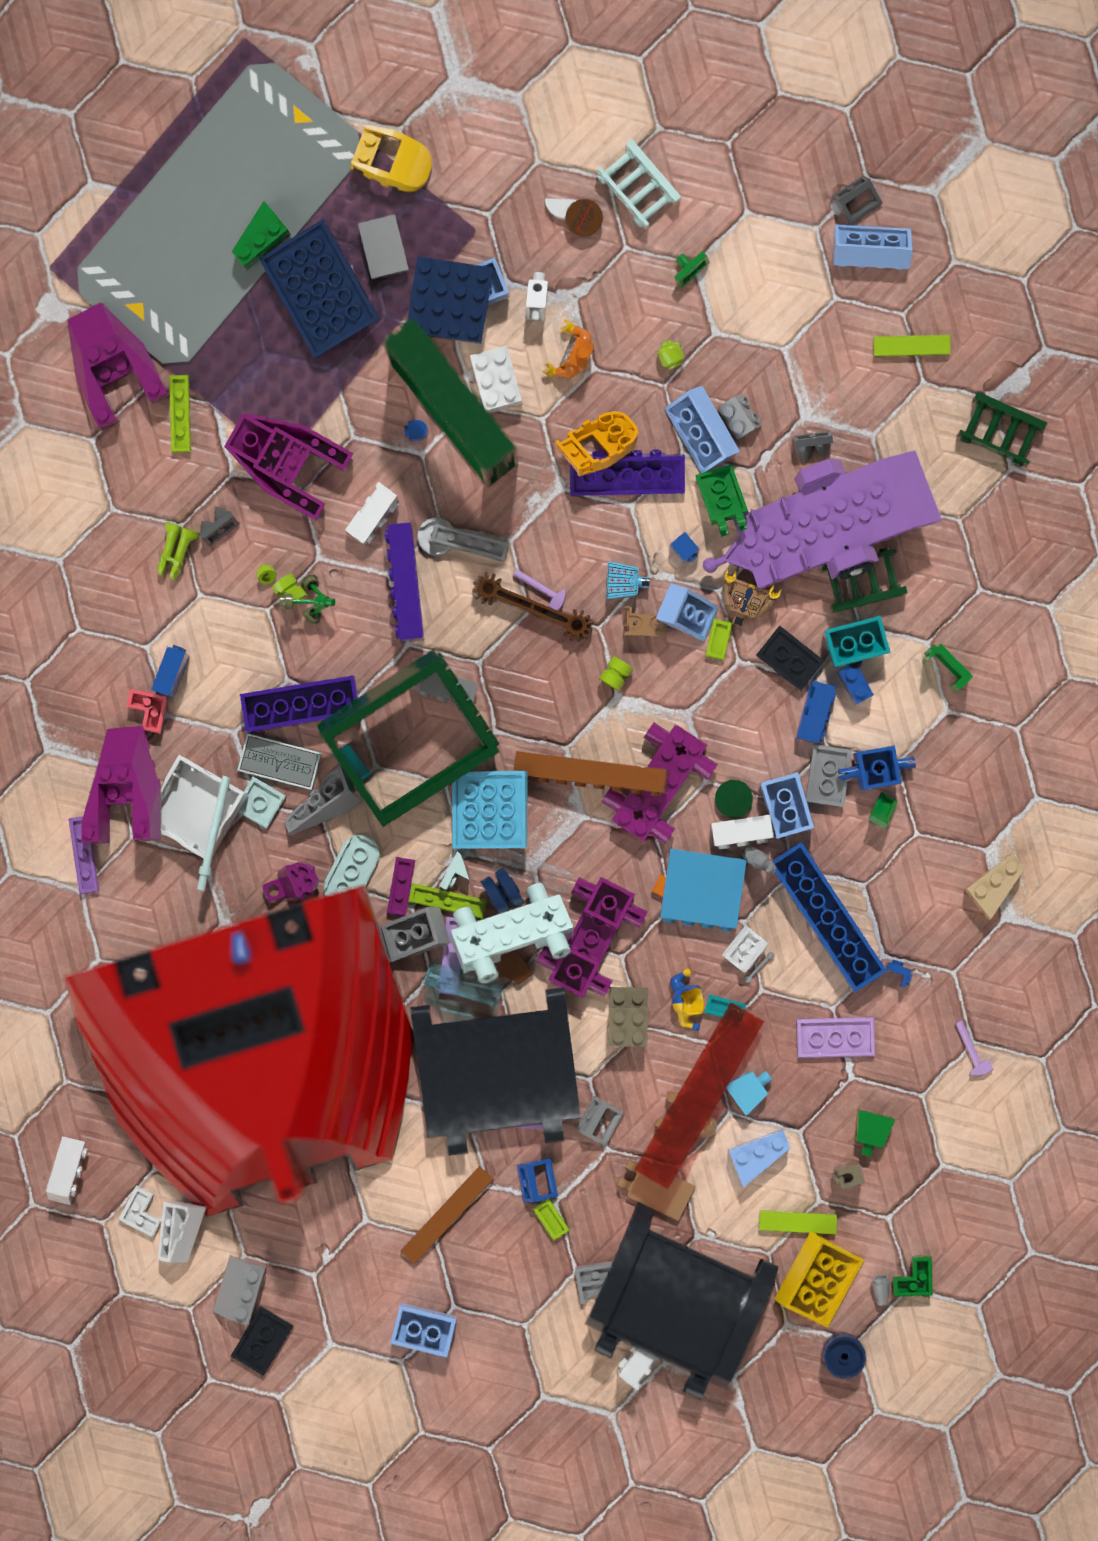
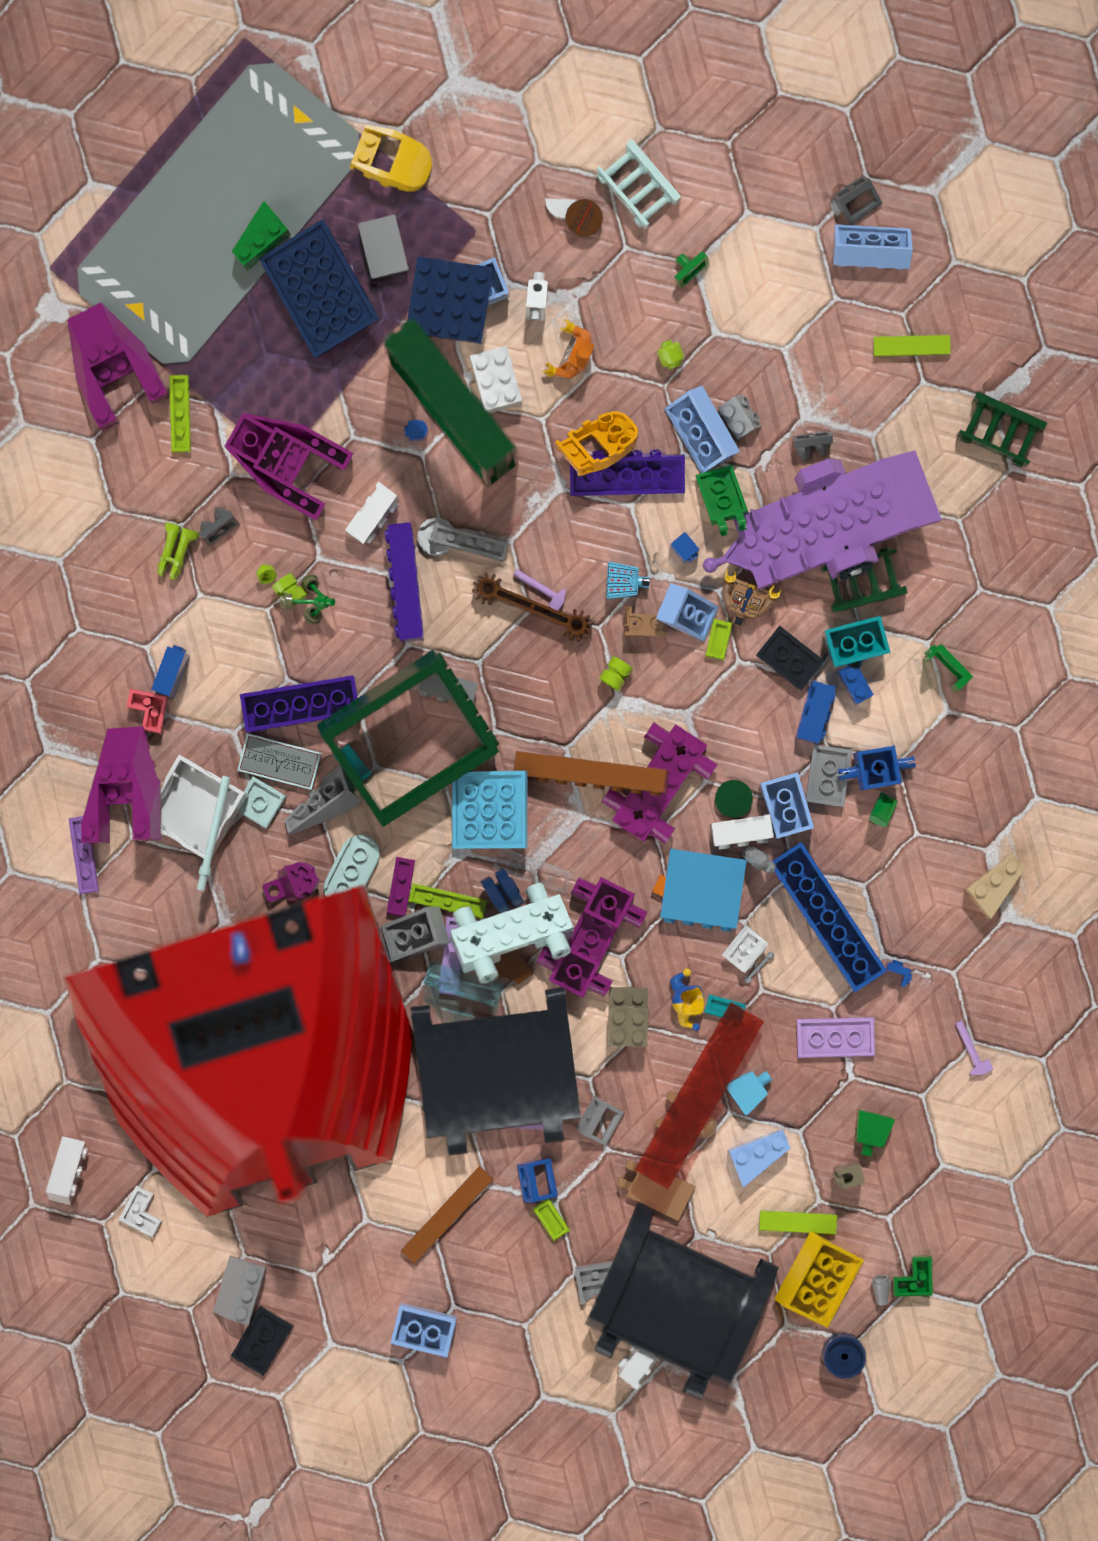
(178, 1230): white wedge -> none
(457, 866): light aqua slope -> none

